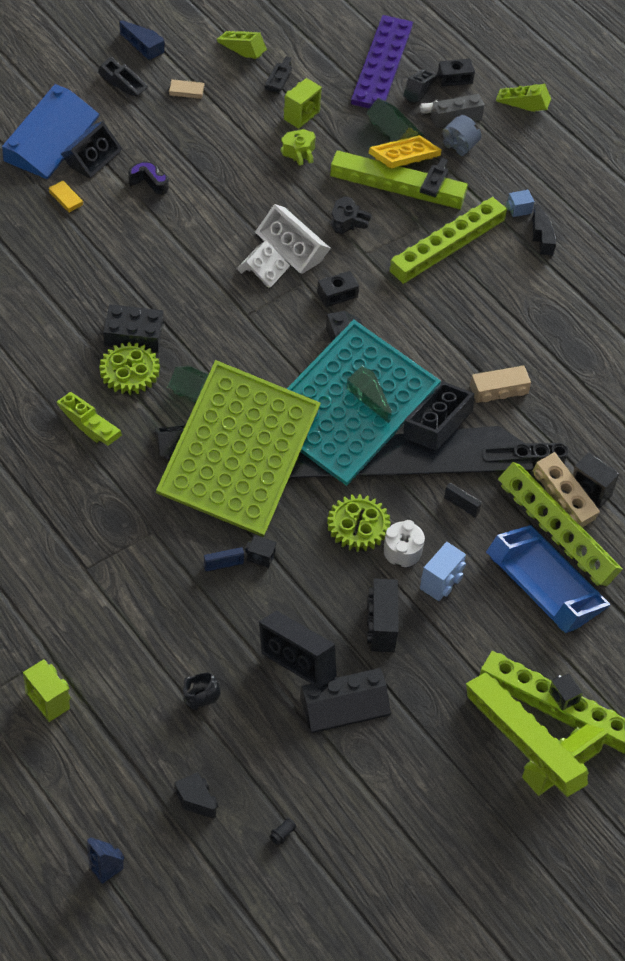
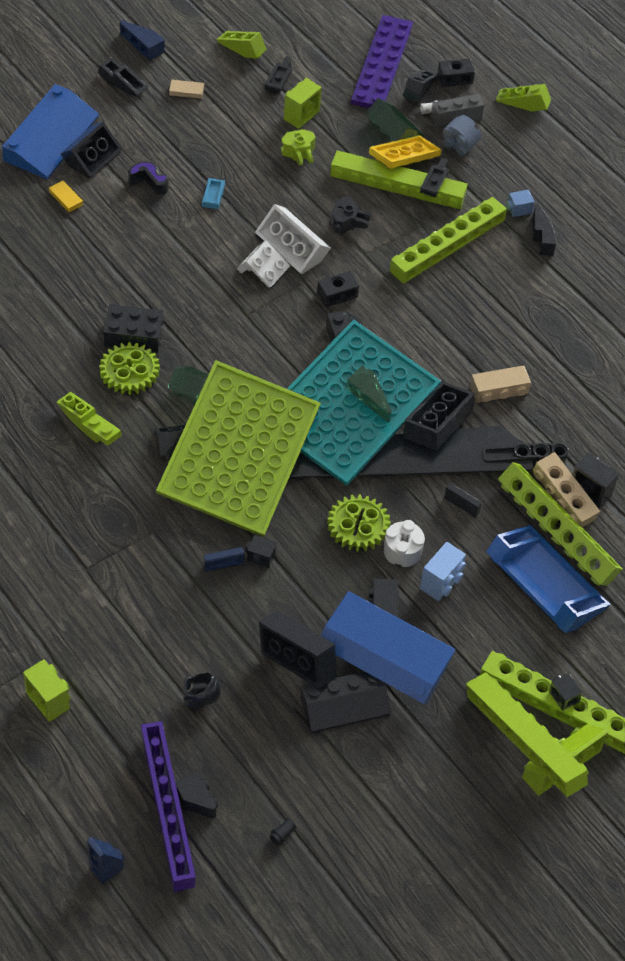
(168, 806): none -> dark purple brick
(213, 193): none -> dark azure tile
(387, 647): none -> blue slope

